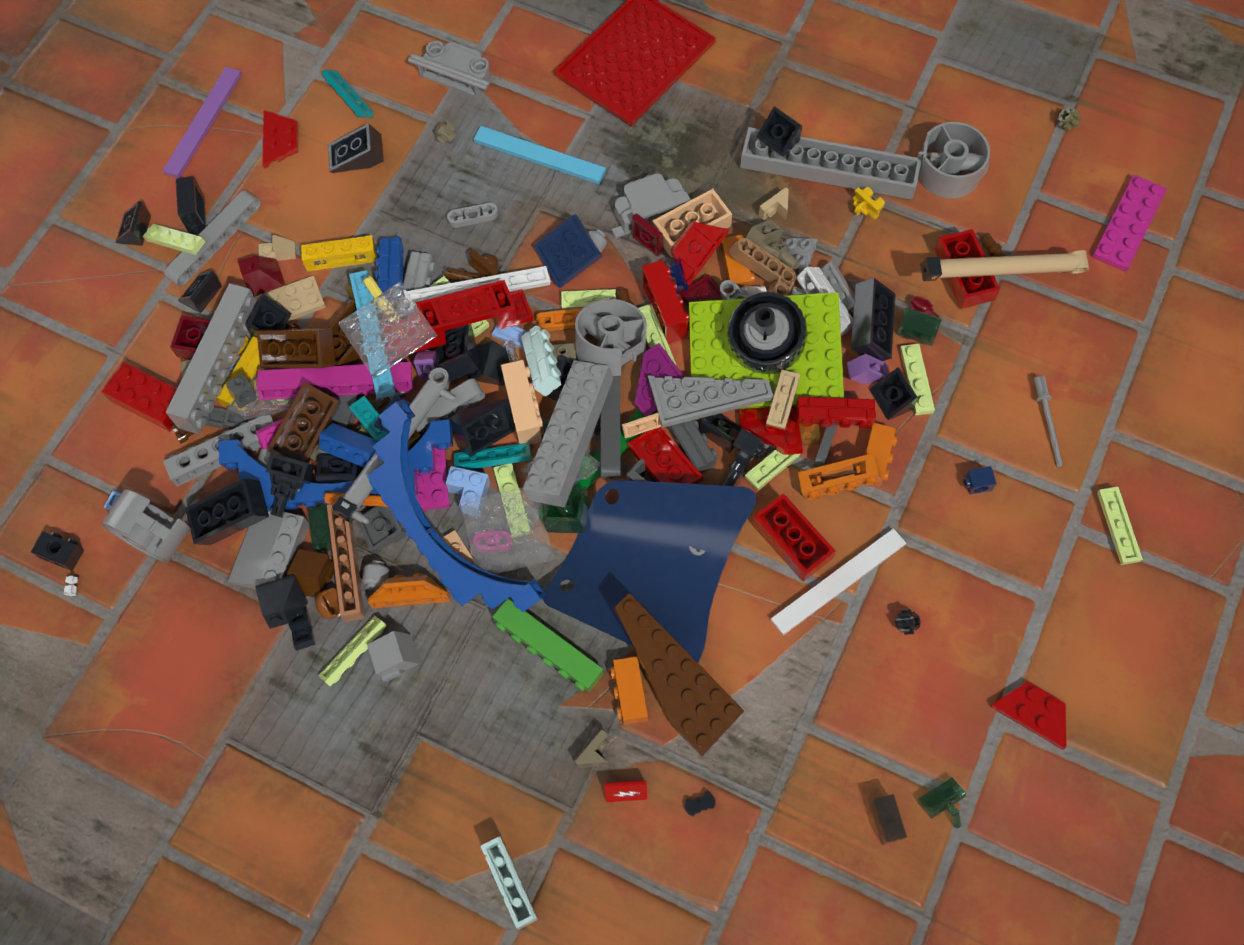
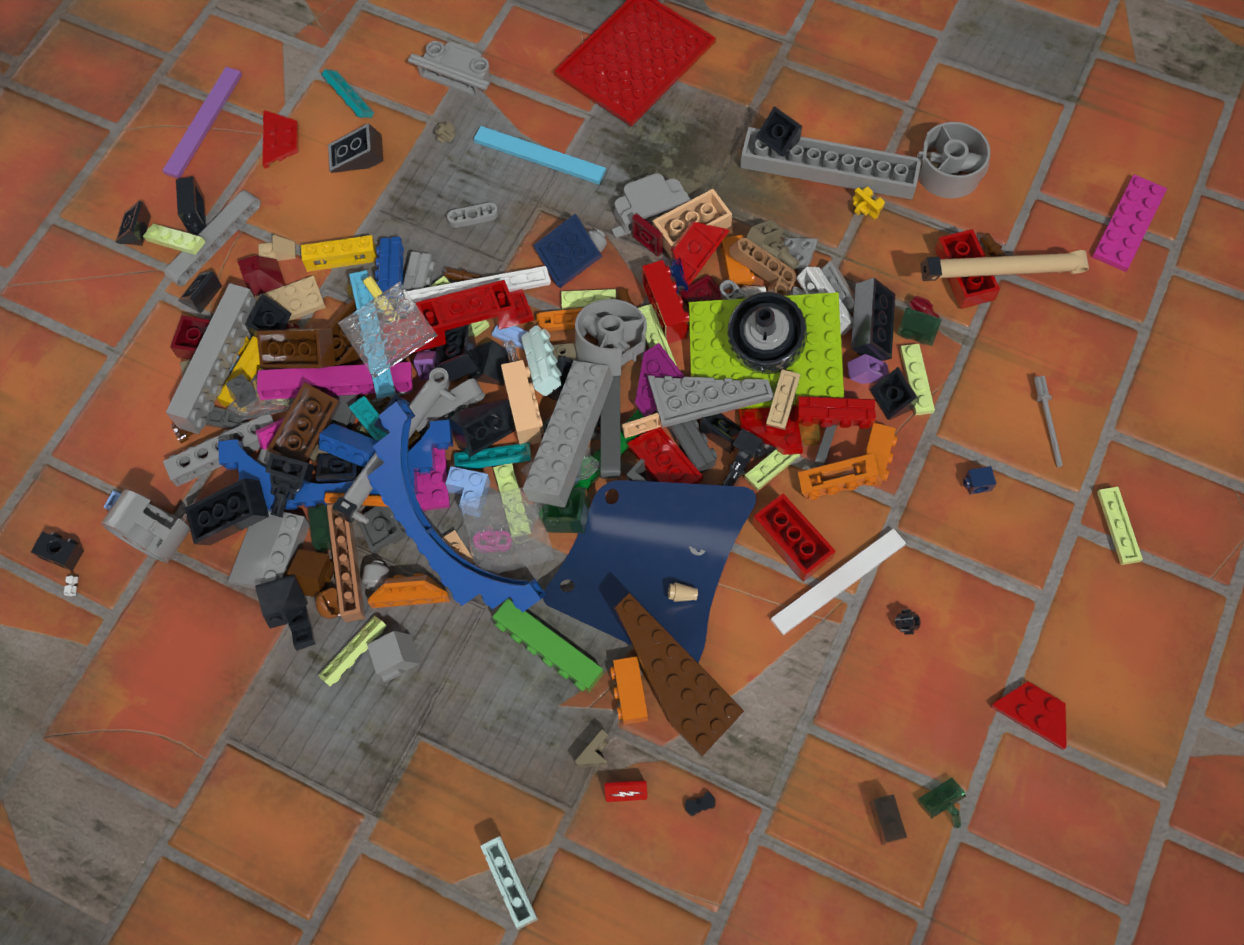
(141, 395): red brick -> none
(484, 265): reddish brown tile -> none
(680, 592): none -> tan cone
(777, 204): tan slope -> none
(1069, 119): olive gear -> none

